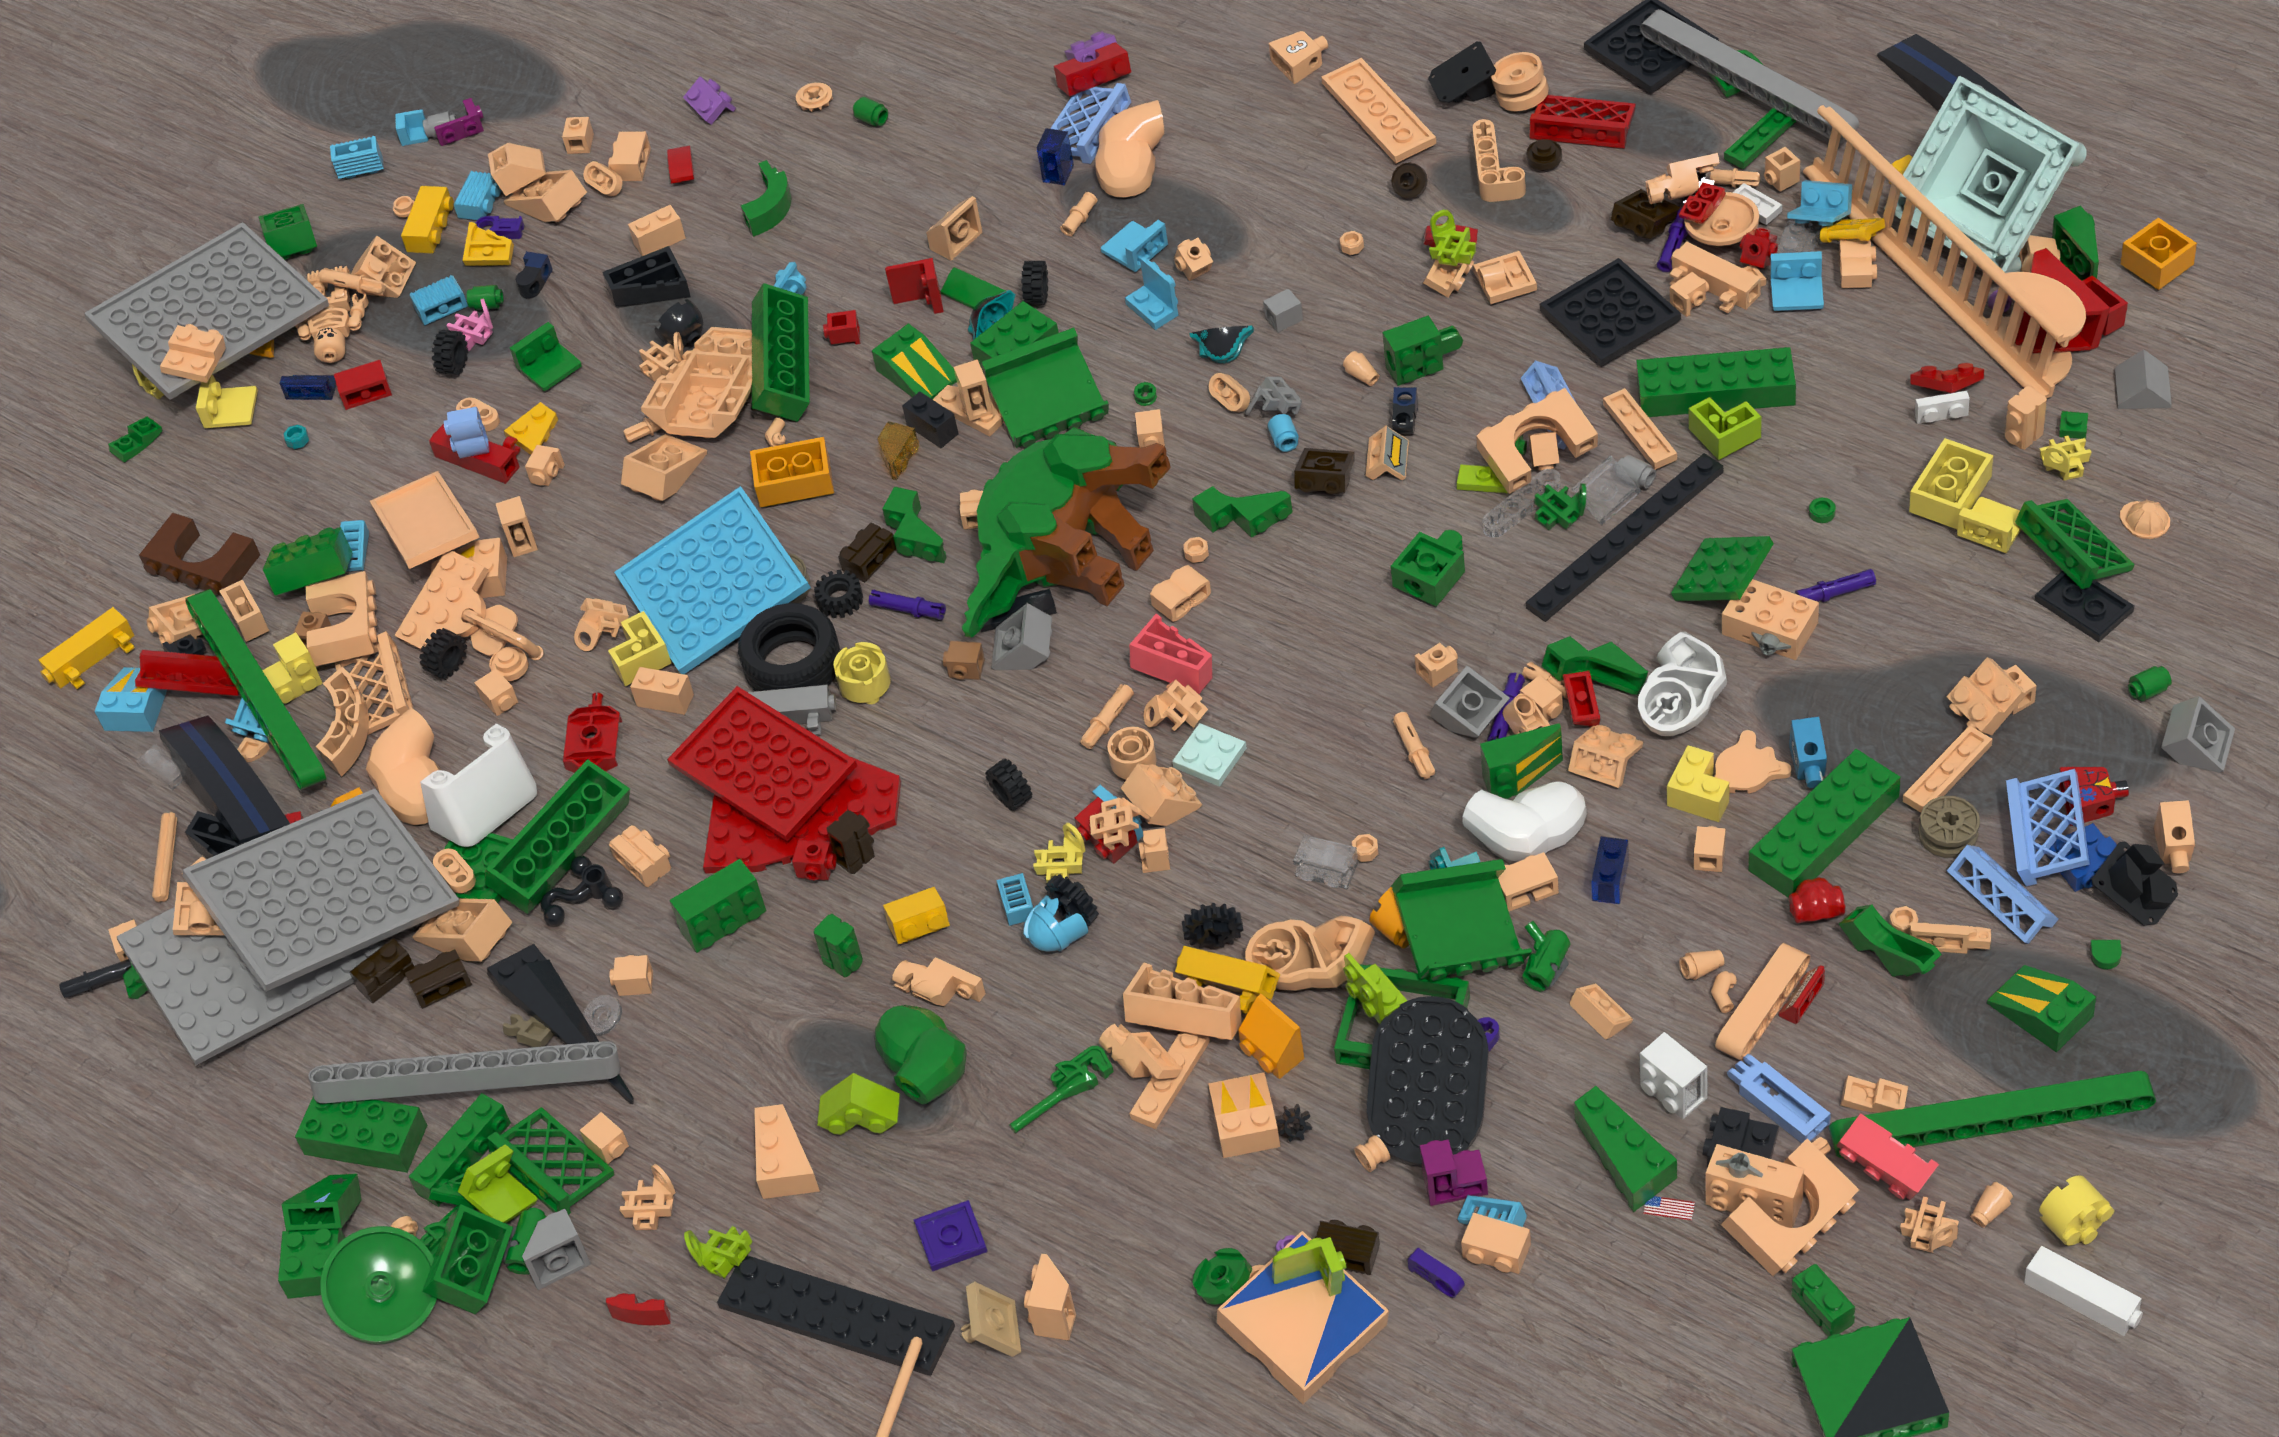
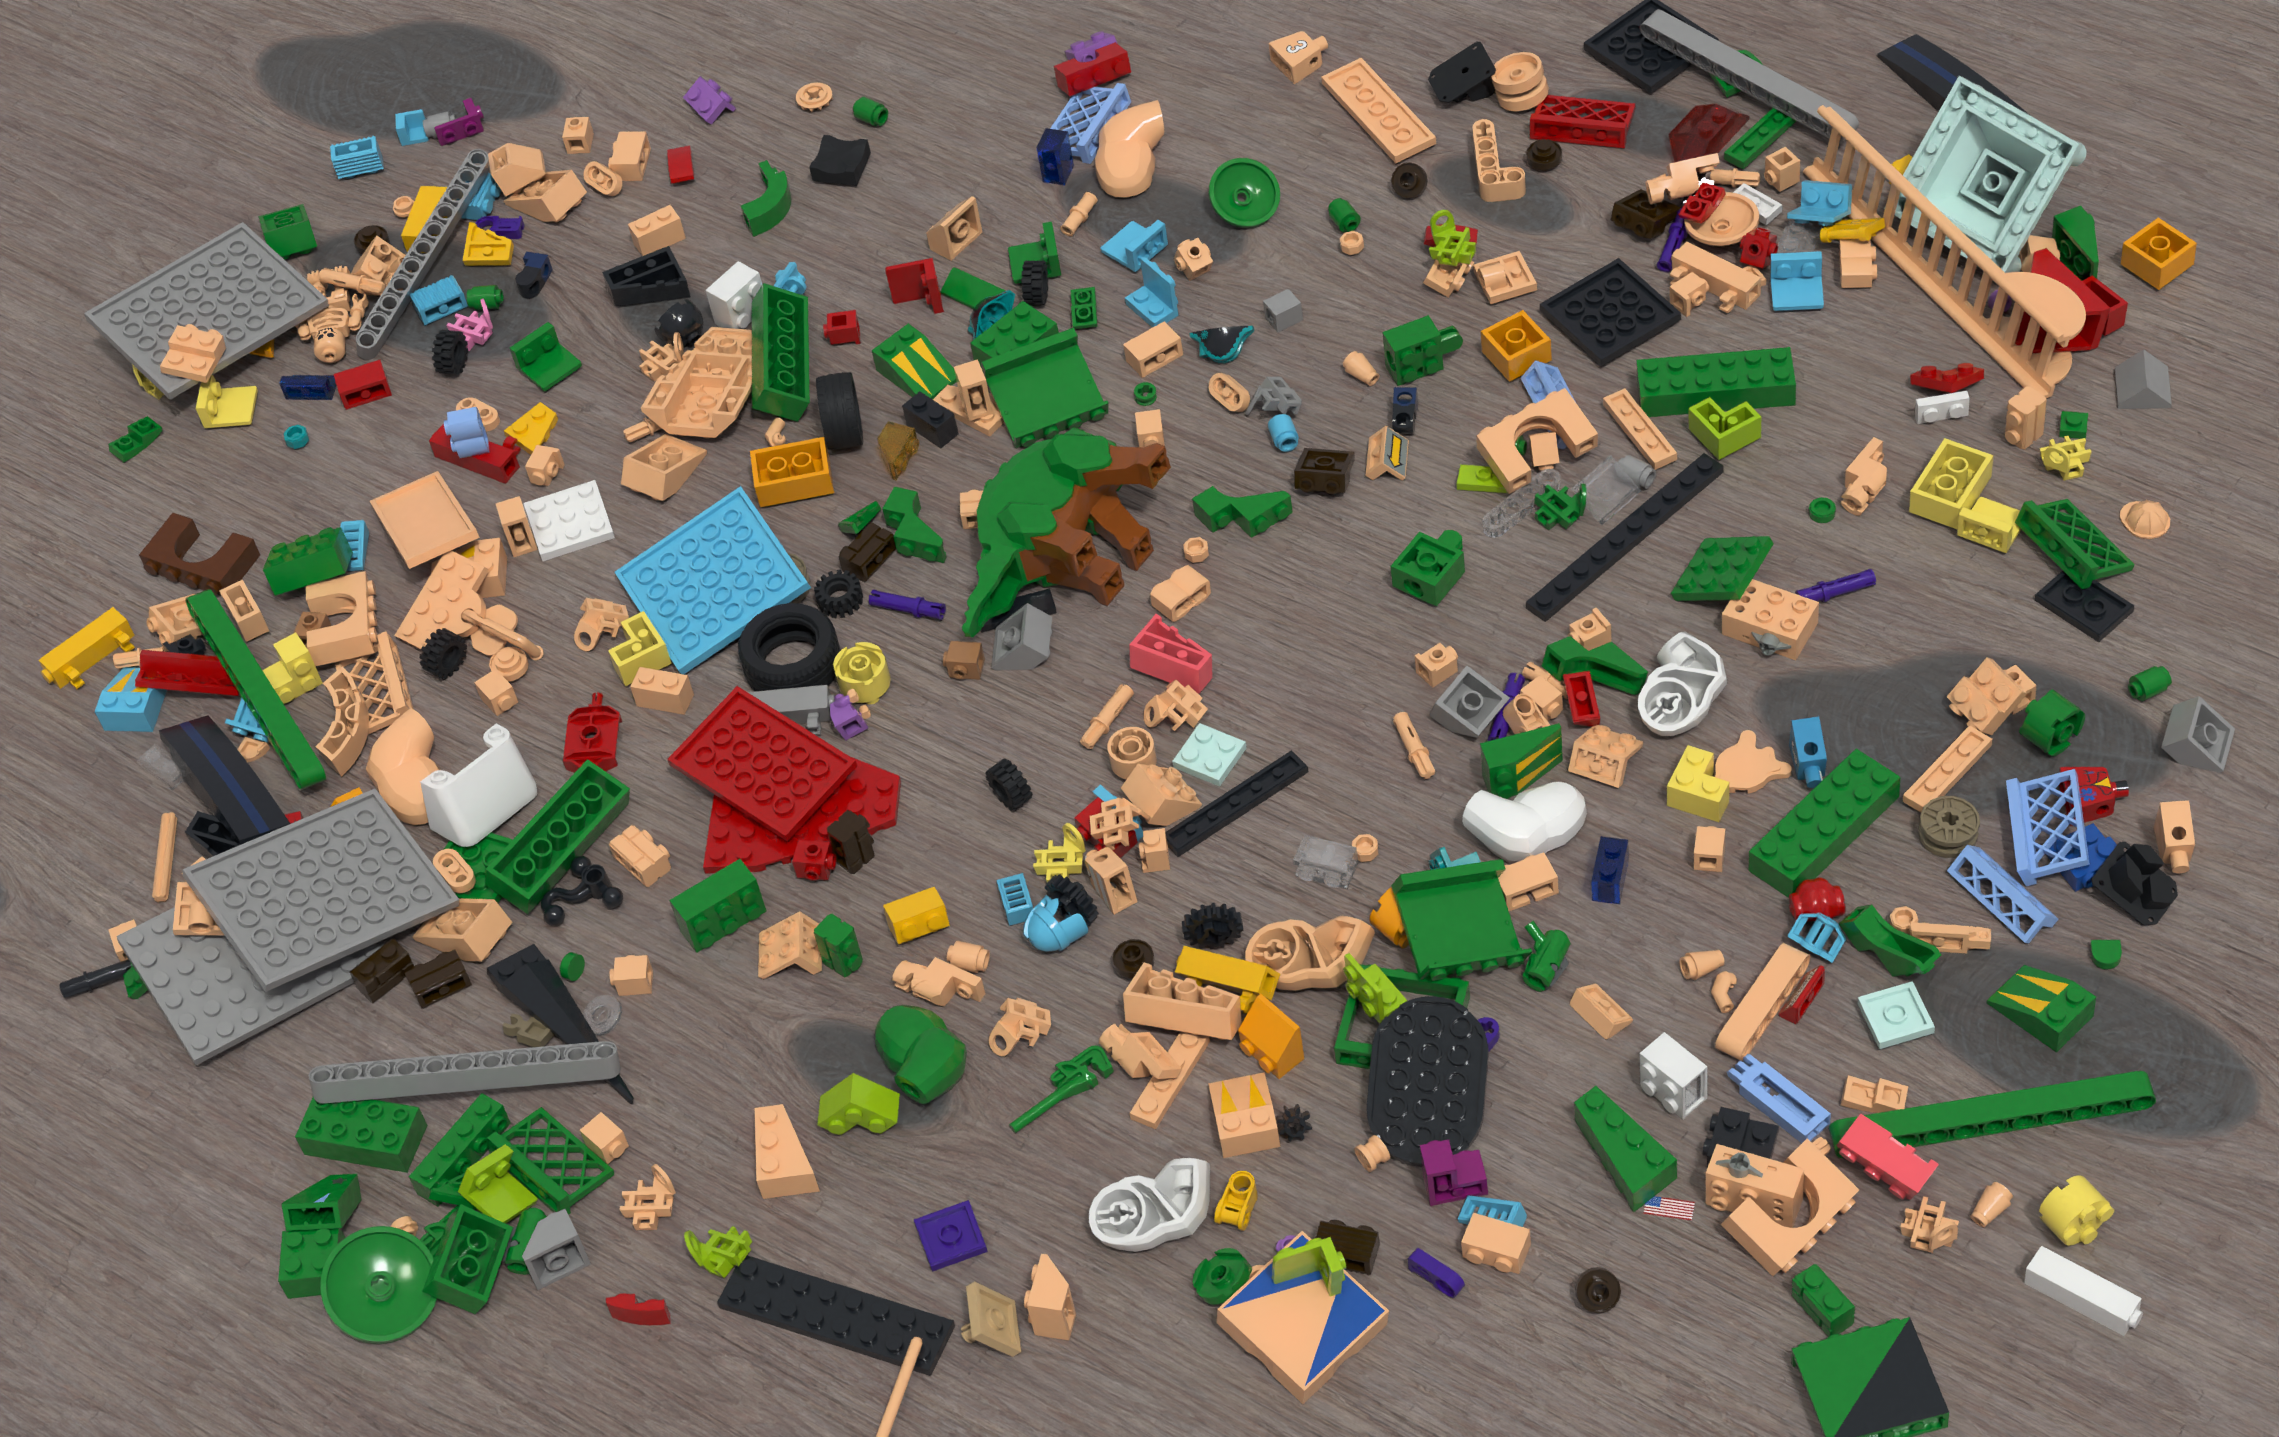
(130, 658): none -> light nougat axle
(367, 234): none -> dark brown plate
(422, 262): none -> light grey beam
(569, 520): none -> white plate
(572, 966): none -> green tile
(733, 295): none -> white brick
(787, 944): none -> light nougat bracket
(839, 410): none -> black tyre
(840, 161): none -> black brick
(845, 716): none -> medium lavender piece
(859, 519): none -> green tile
(968, 956): none -> light nougat brick
(1011, 1025): none -> light nougat piece
(1037, 251): none -> green bracket
(1084, 308): none -> green slope
(1107, 867): none -> light nougat torso
(1131, 955): none -> dark brown plate
(1150, 1211): none -> white piece
(1153, 349): none -> light nougat brick
(1235, 803): none -> black tile
(1236, 1205): none -> yellow piece
(1252, 182): none -> green dish
(1344, 215): none -> green brick
(1515, 345): none -> light orange brick
(1591, 630): none -> light nougat brick
(1598, 1290): none -> dark brown plate
(1705, 131): none -> clear red wedge
(1809, 941): none -> medium azure piece
(1864, 478): none -> light nougat plate
(1896, 1015): none -> light aqua plate
(2052, 722): none -> green brick

